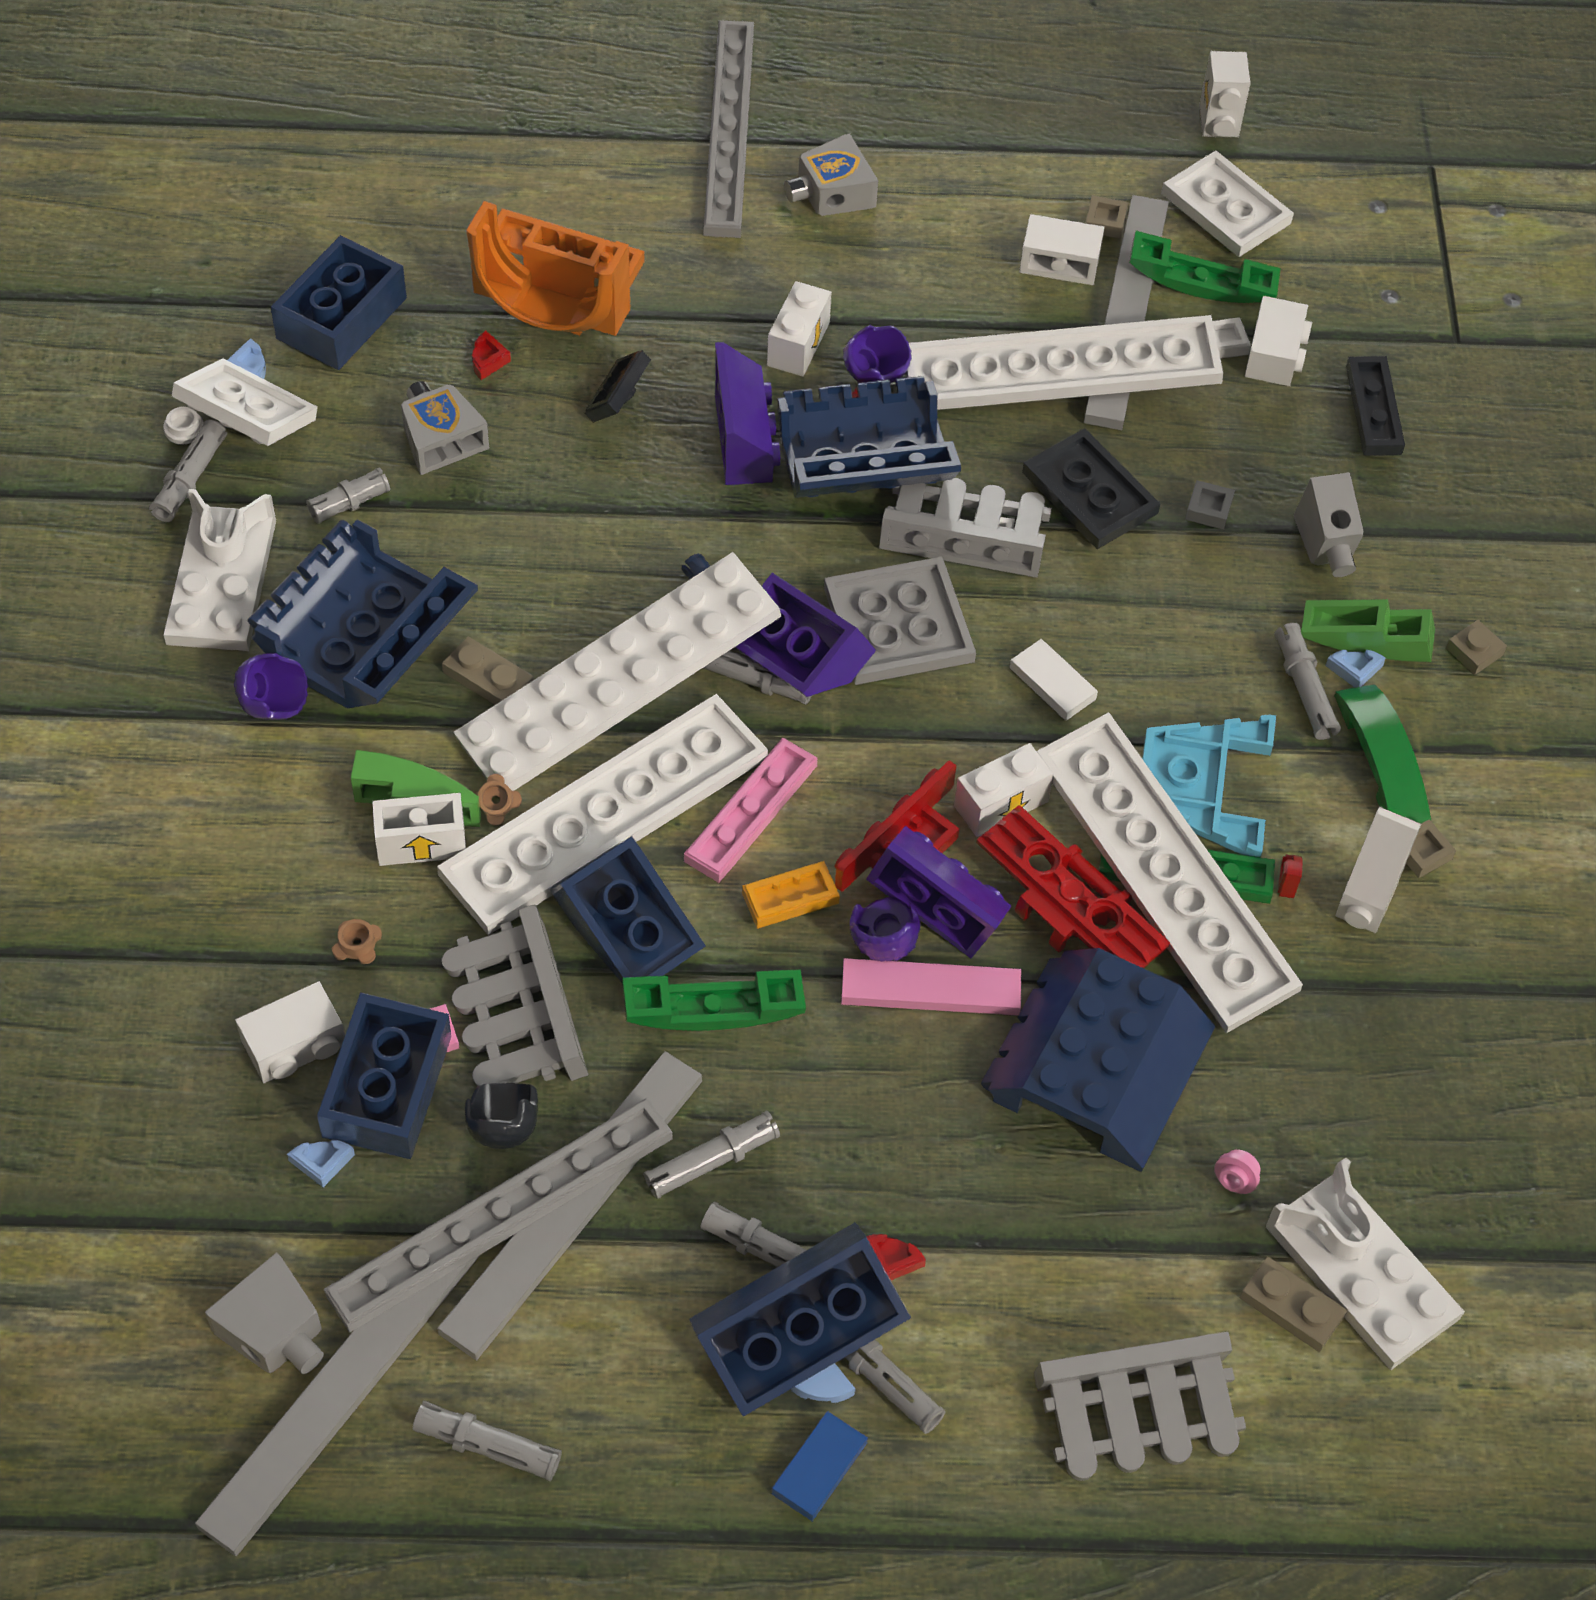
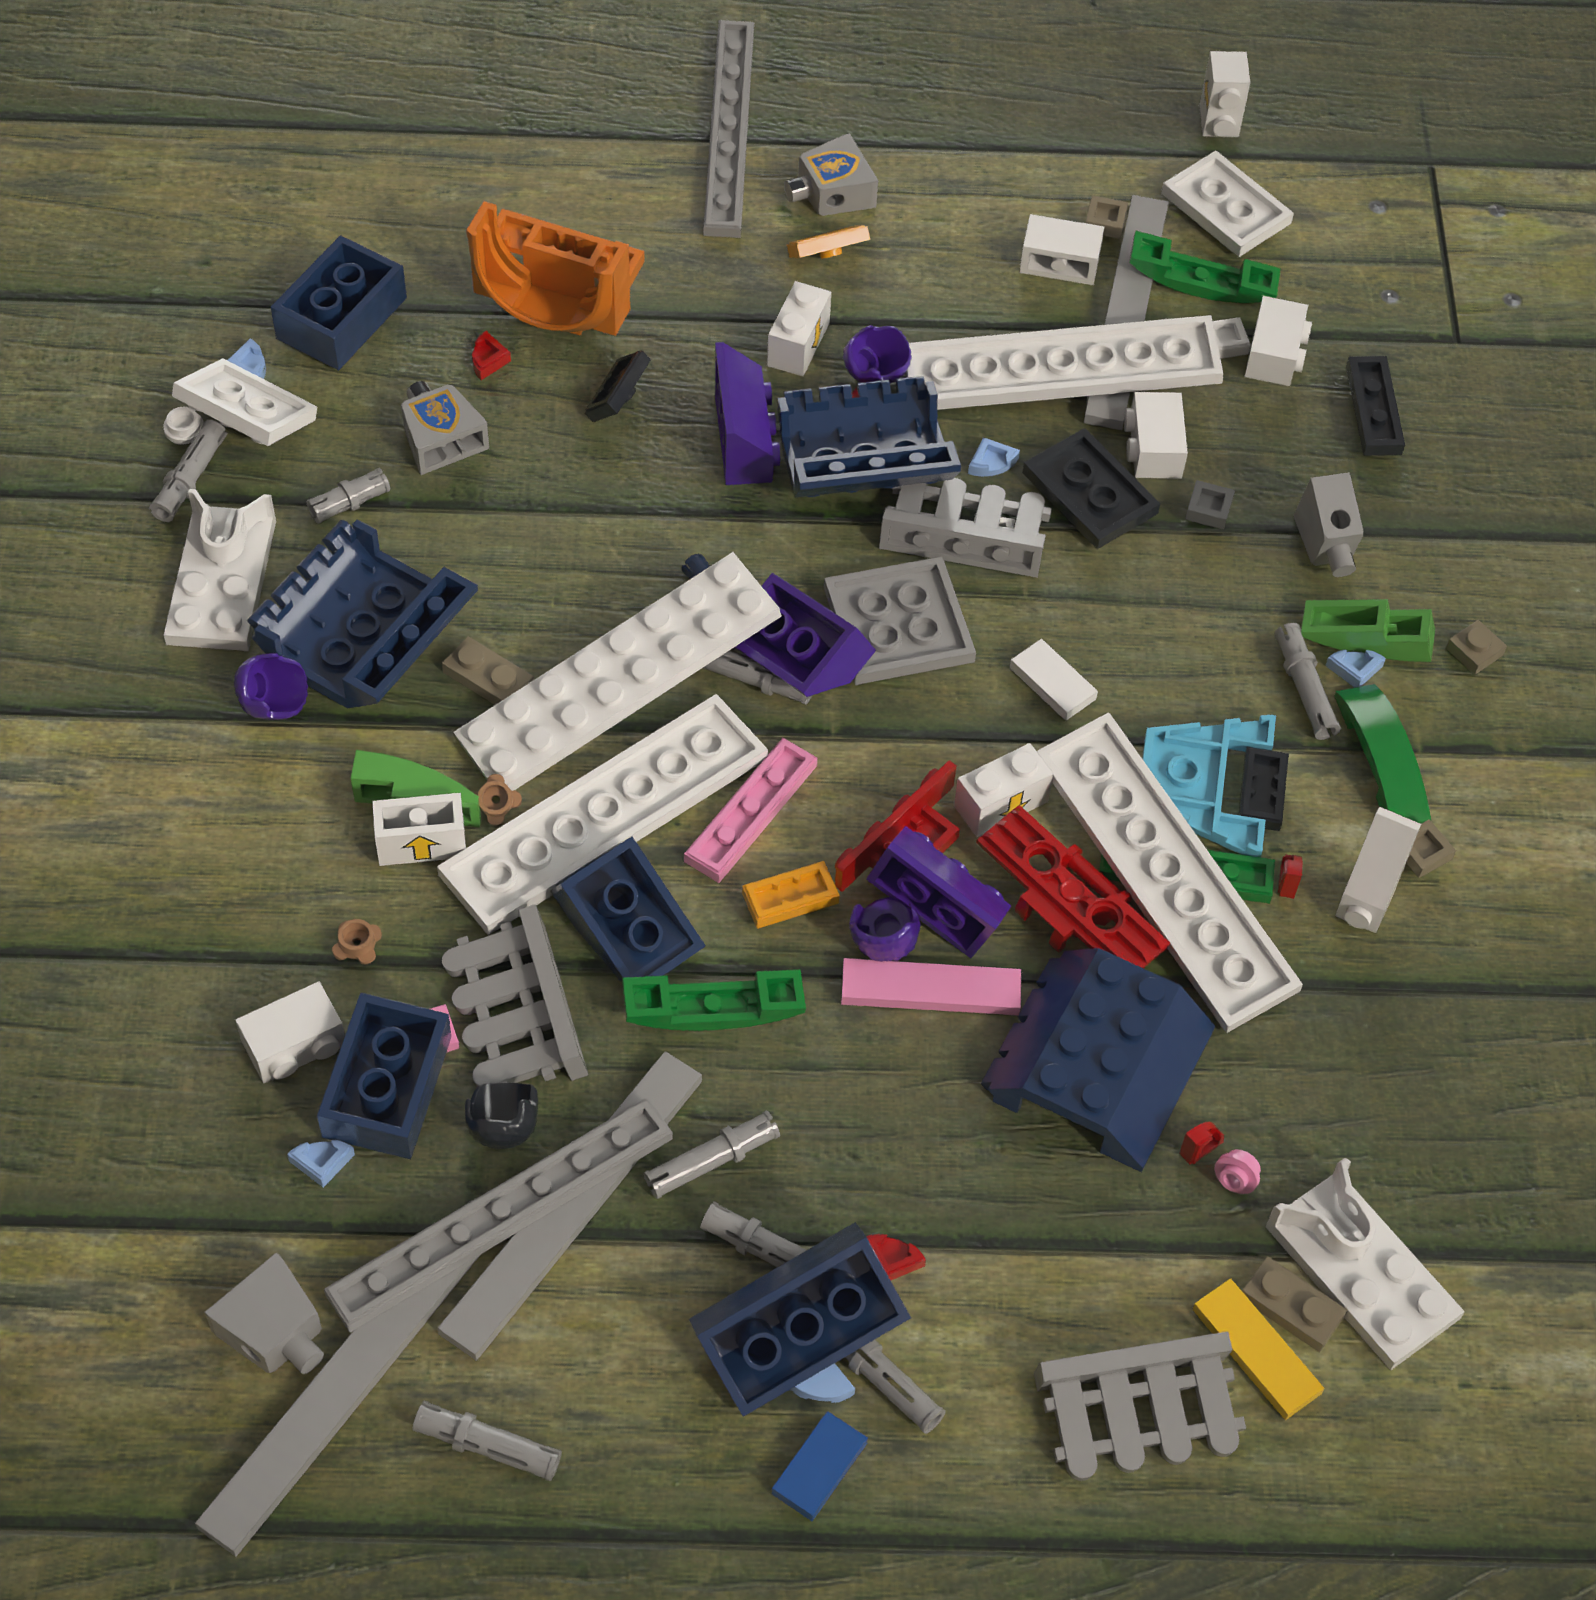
(829, 243): none -> plate
(992, 459): none -> light blue tile
(1157, 435): none -> white brick
(1200, 1142): none -> red tile
(1259, 1349): none -> yellow tile
(1264, 786): none -> black plate

